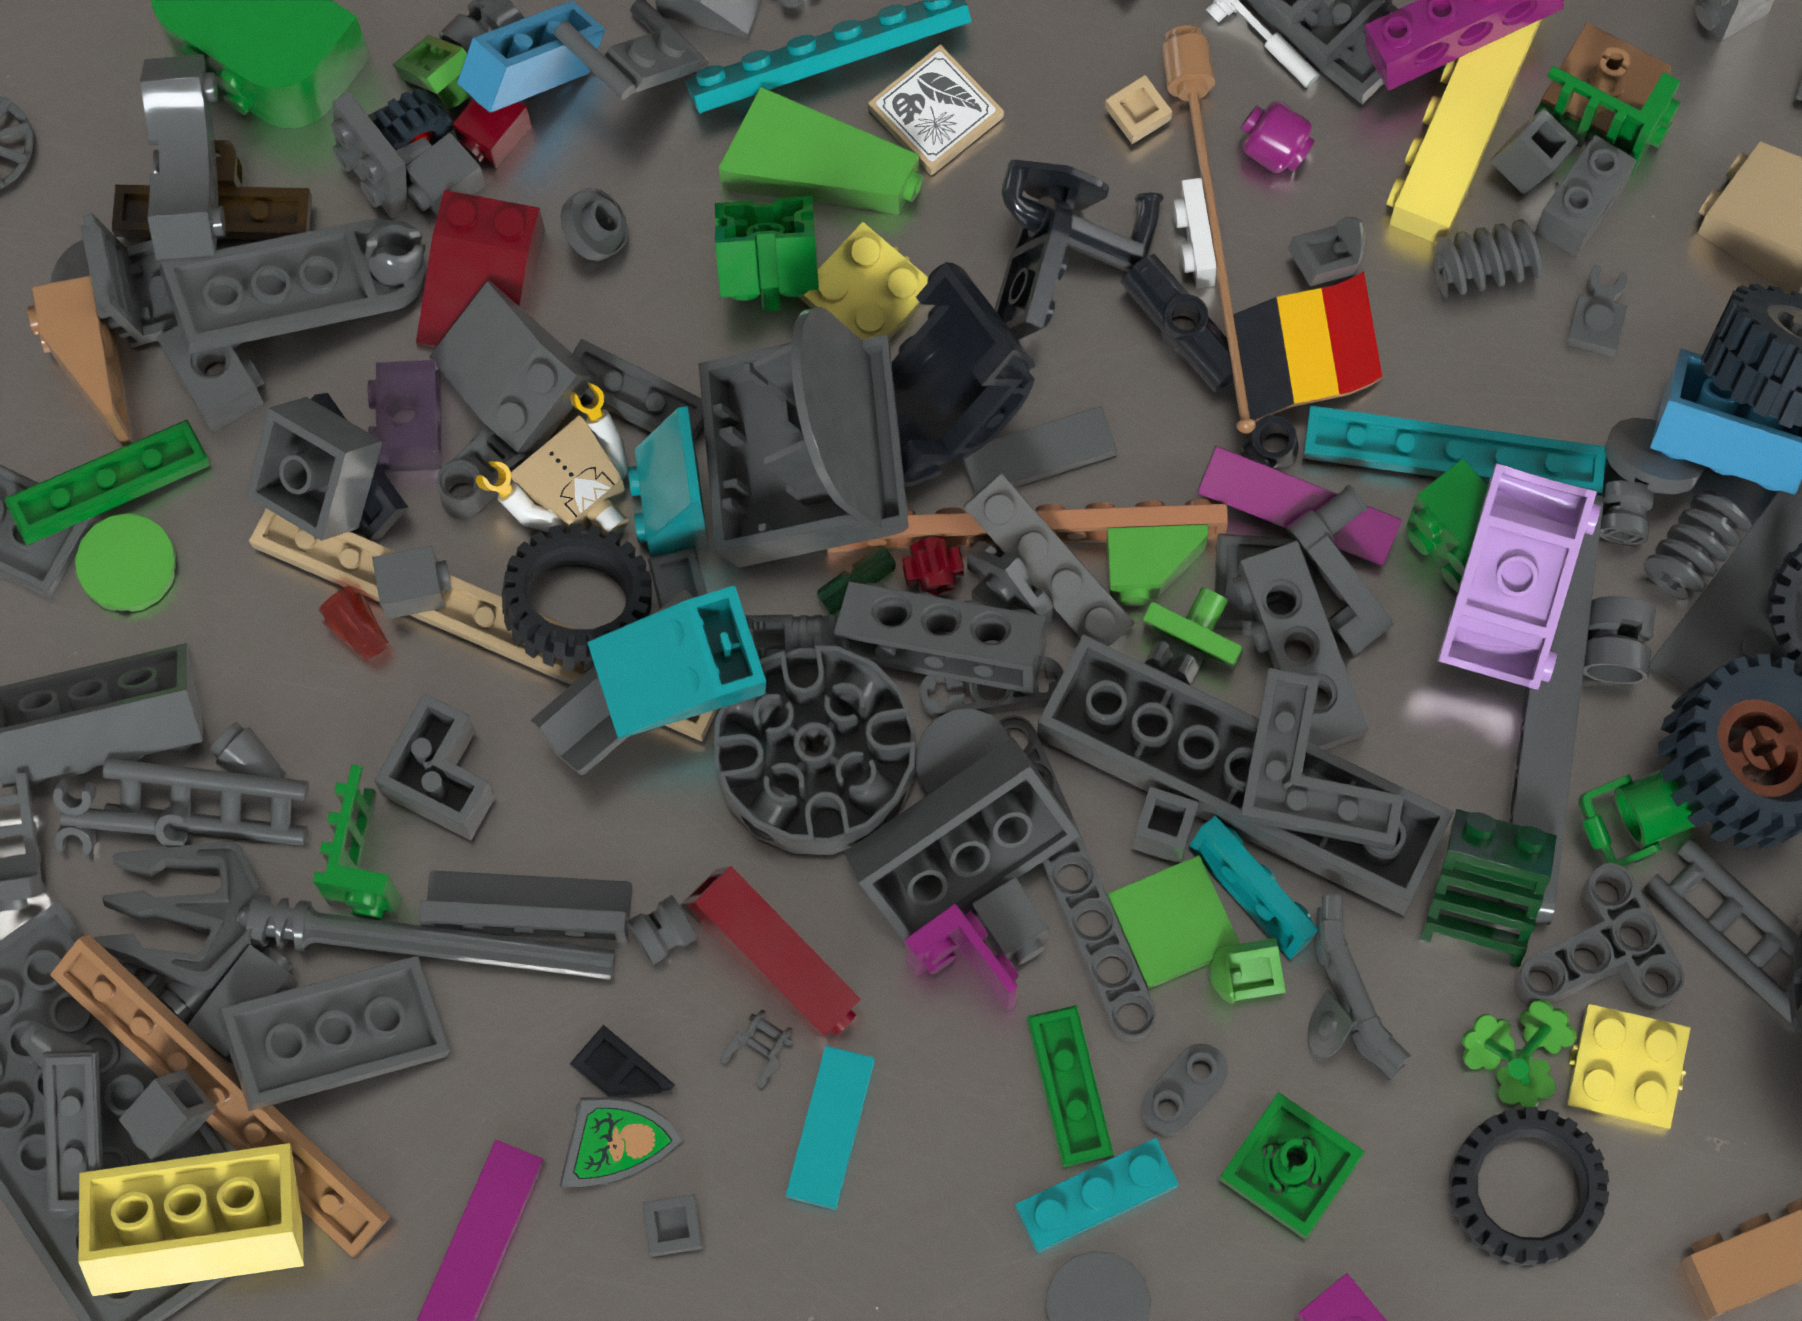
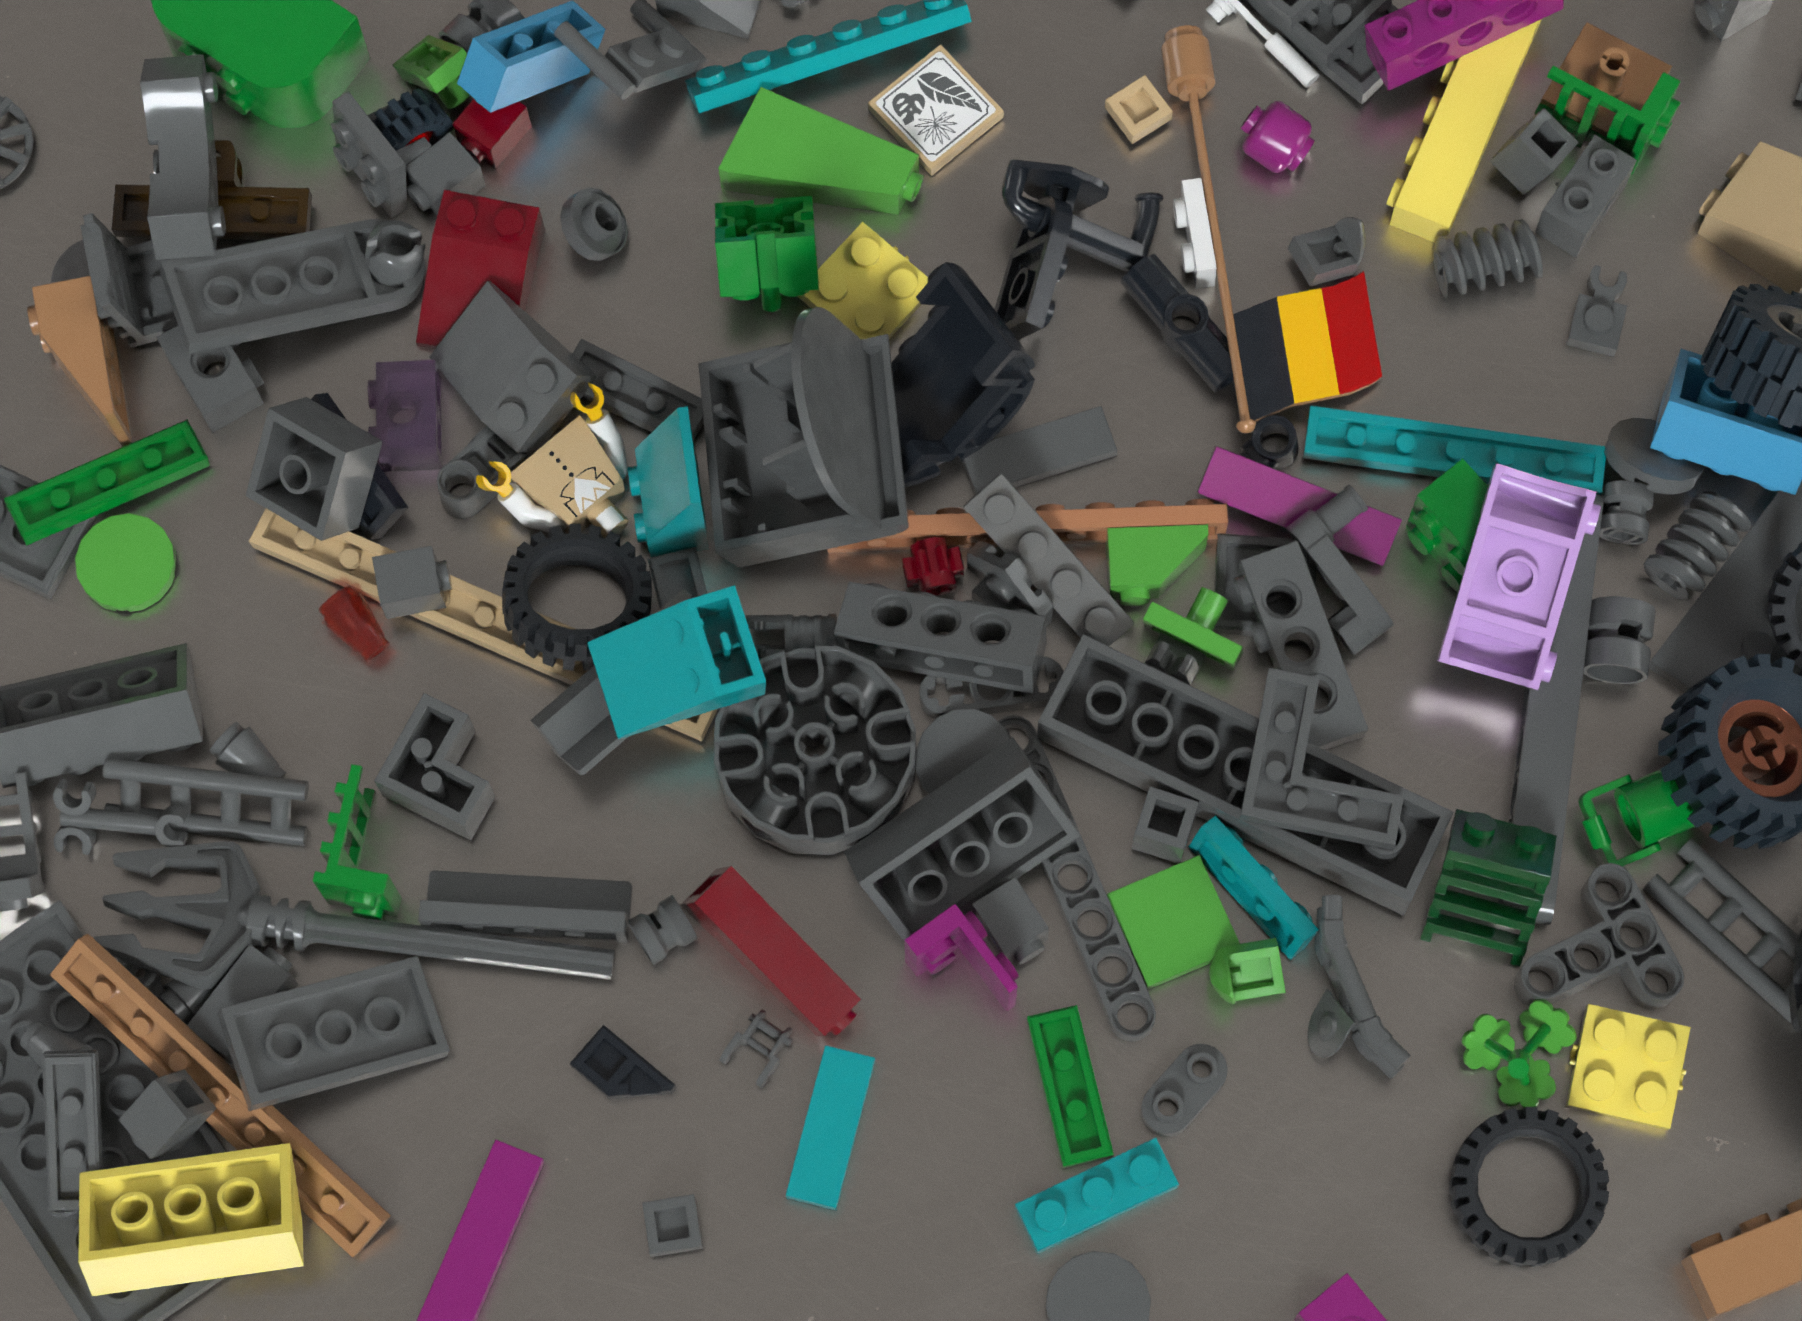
(615, 1141): shield -> none
(866, 570): clear green piece -> none
(1329, 1158): green plate -> none

